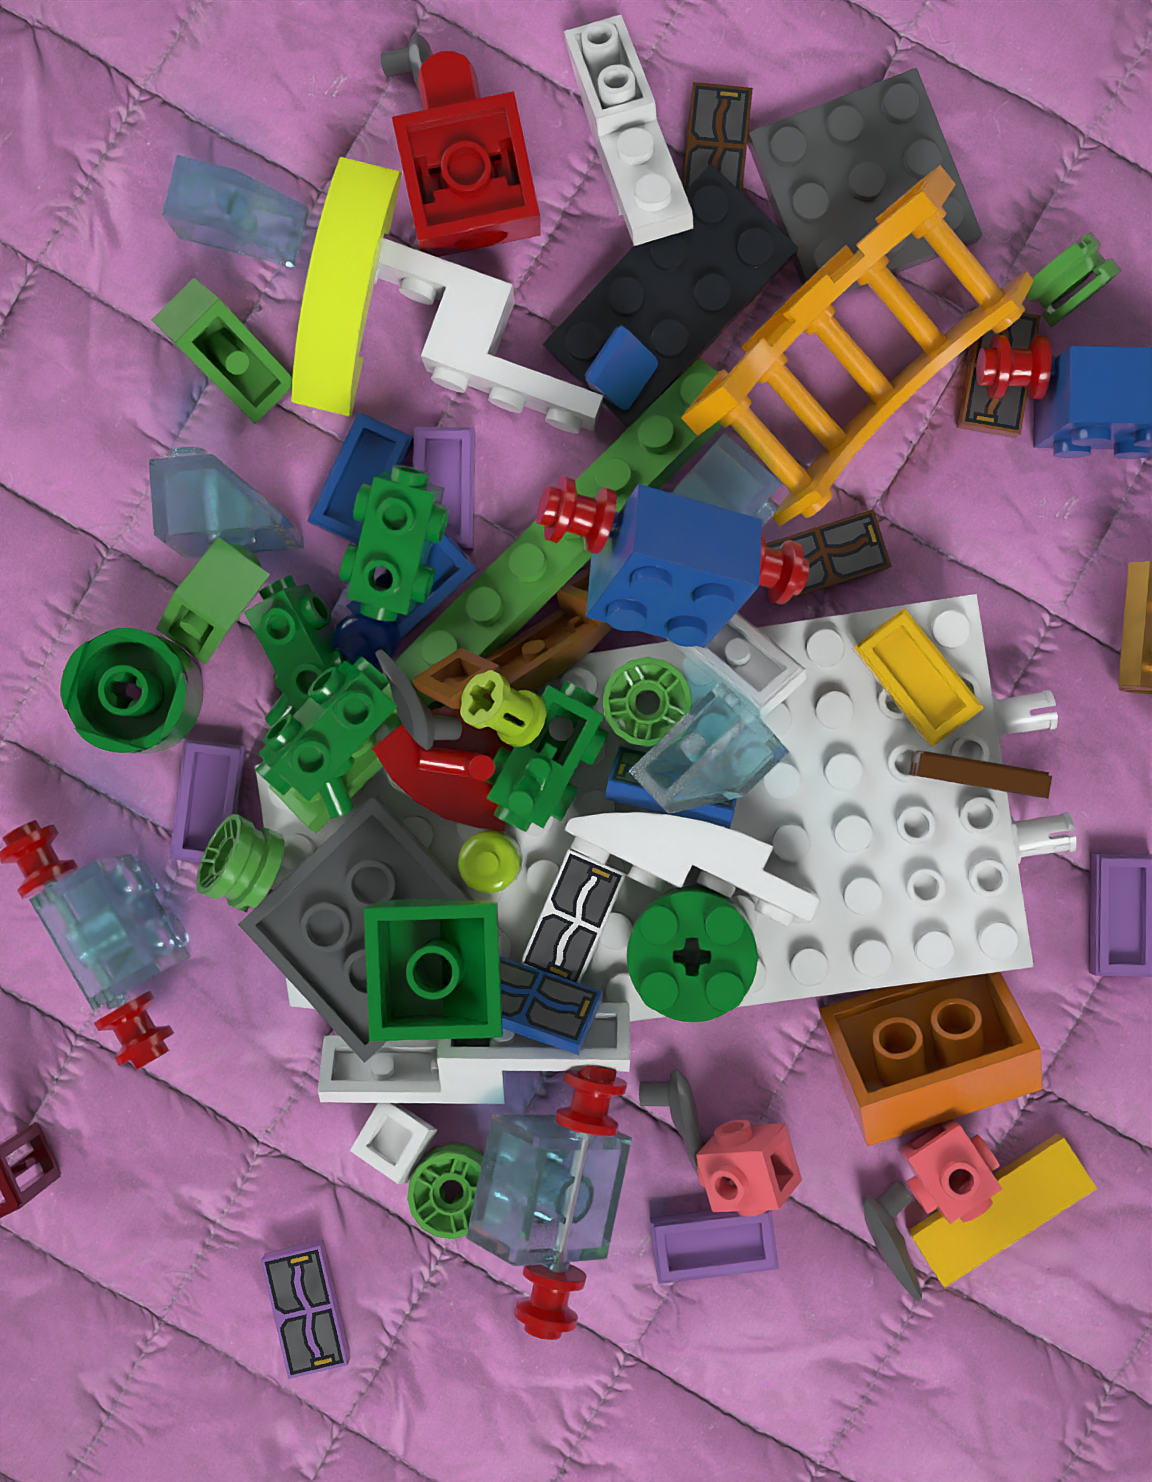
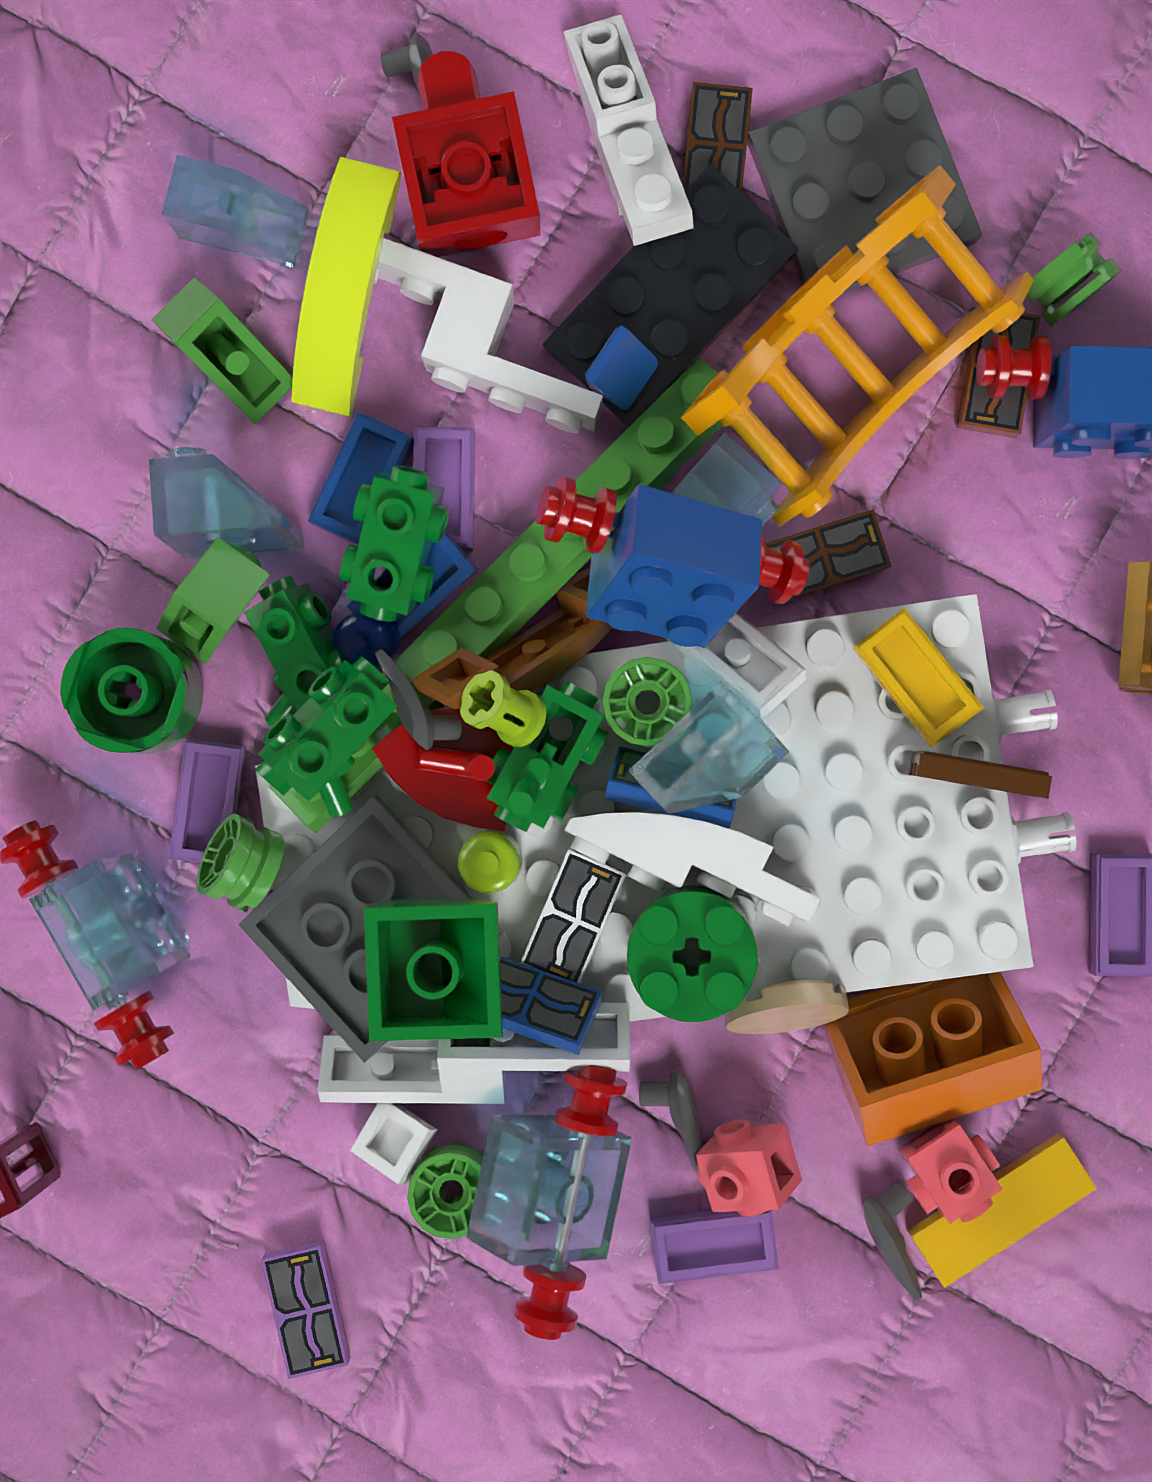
(789, 1008): none -> tan tile

